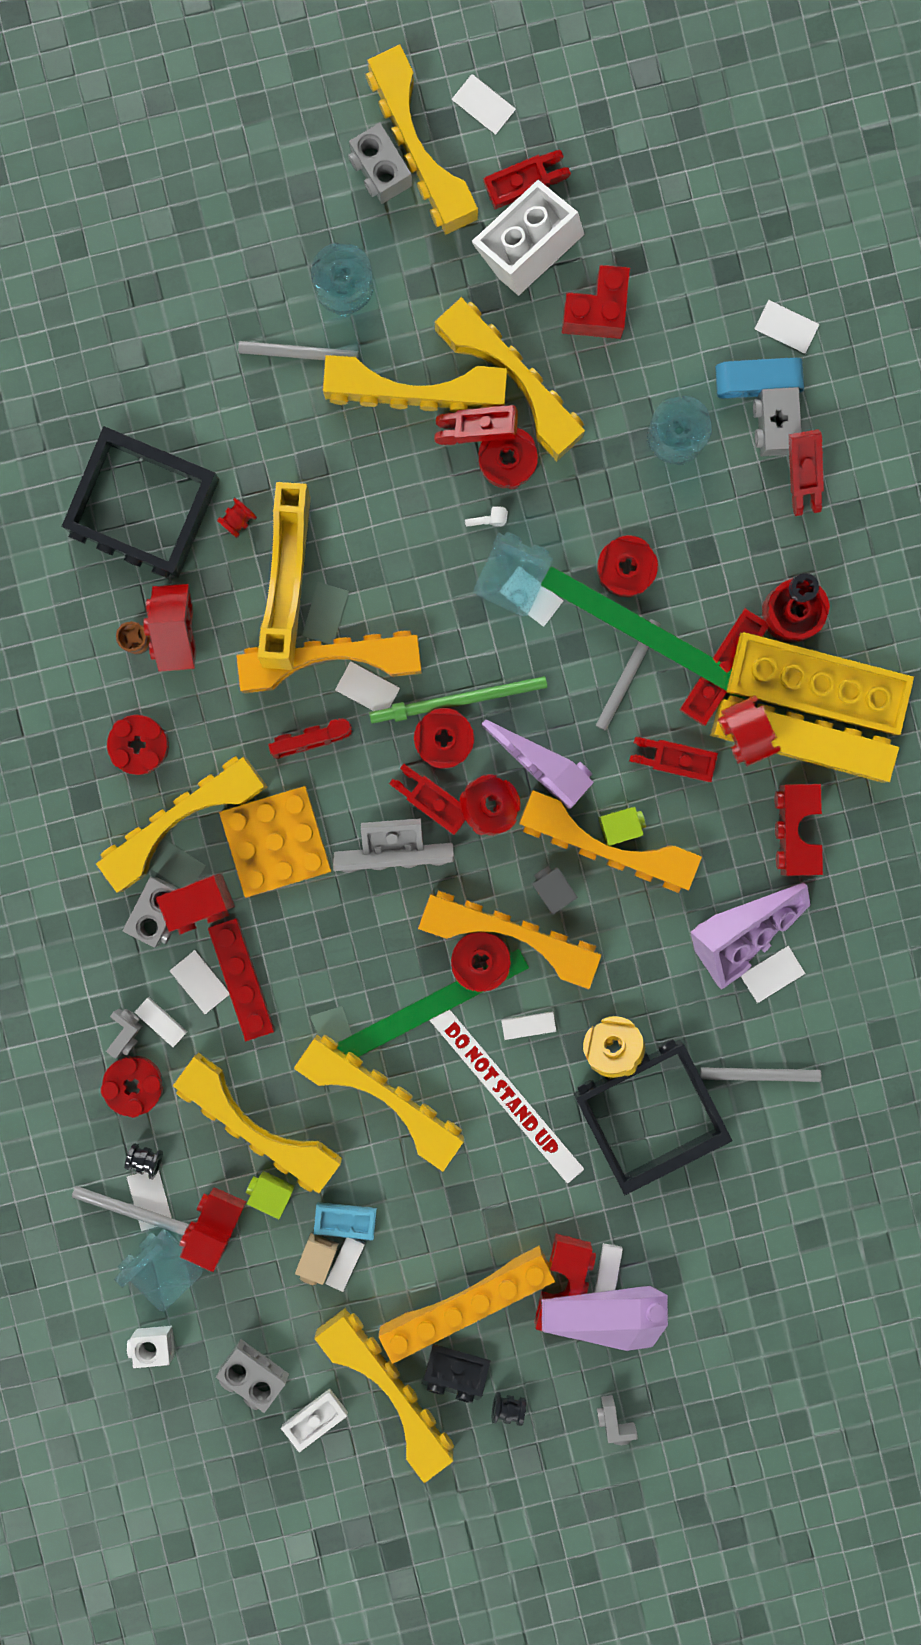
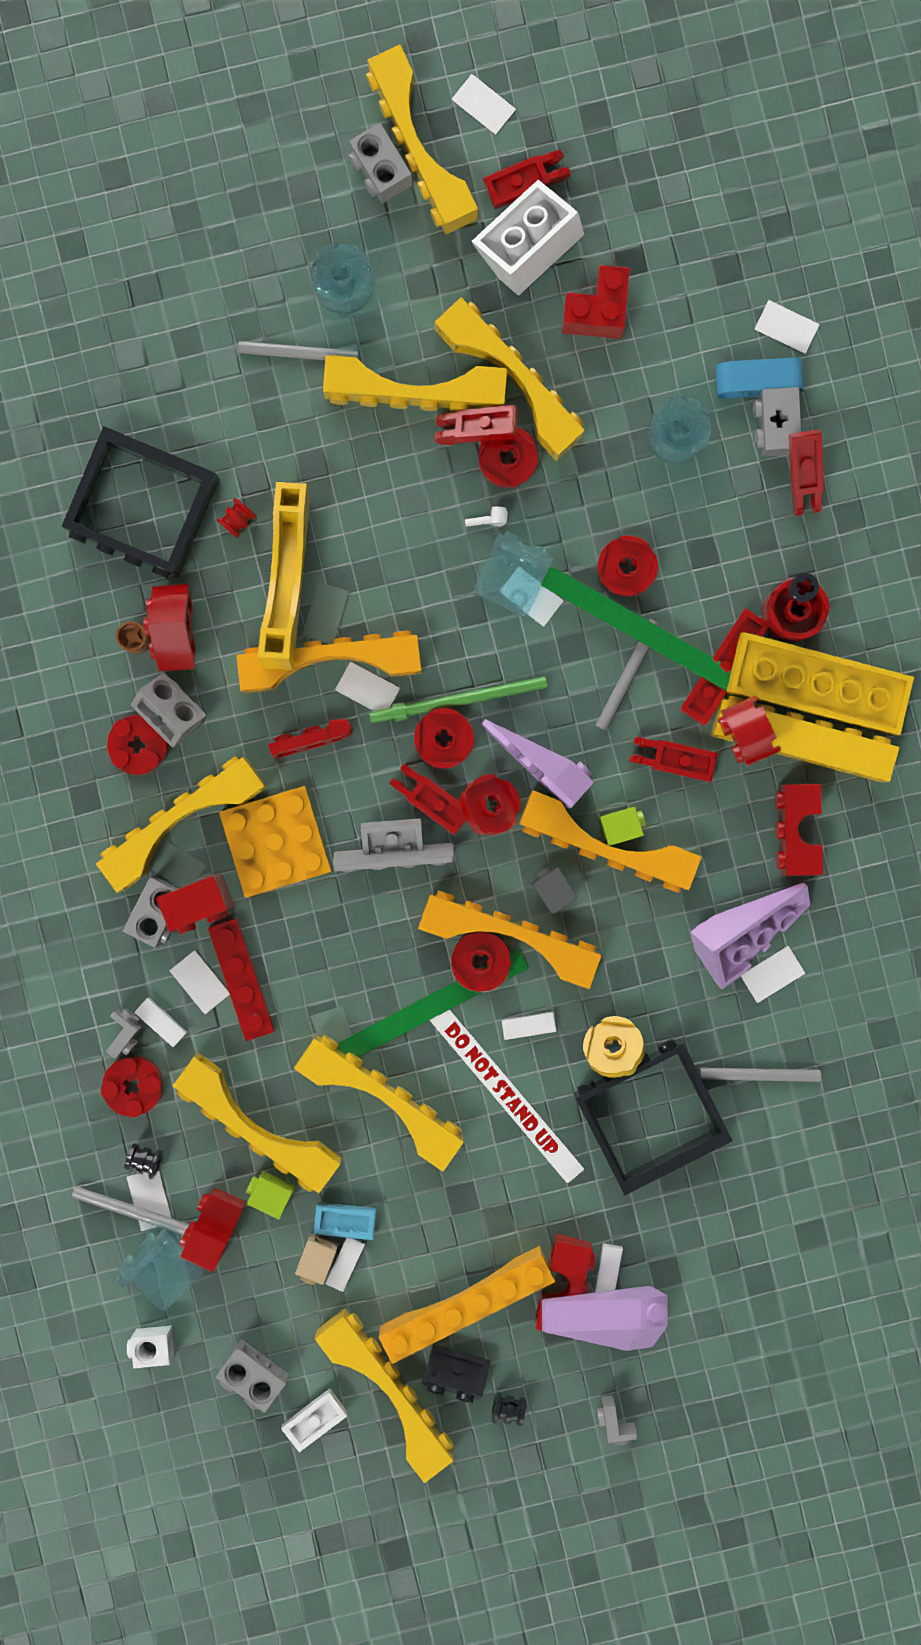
(163, 704): none -> light grey brick

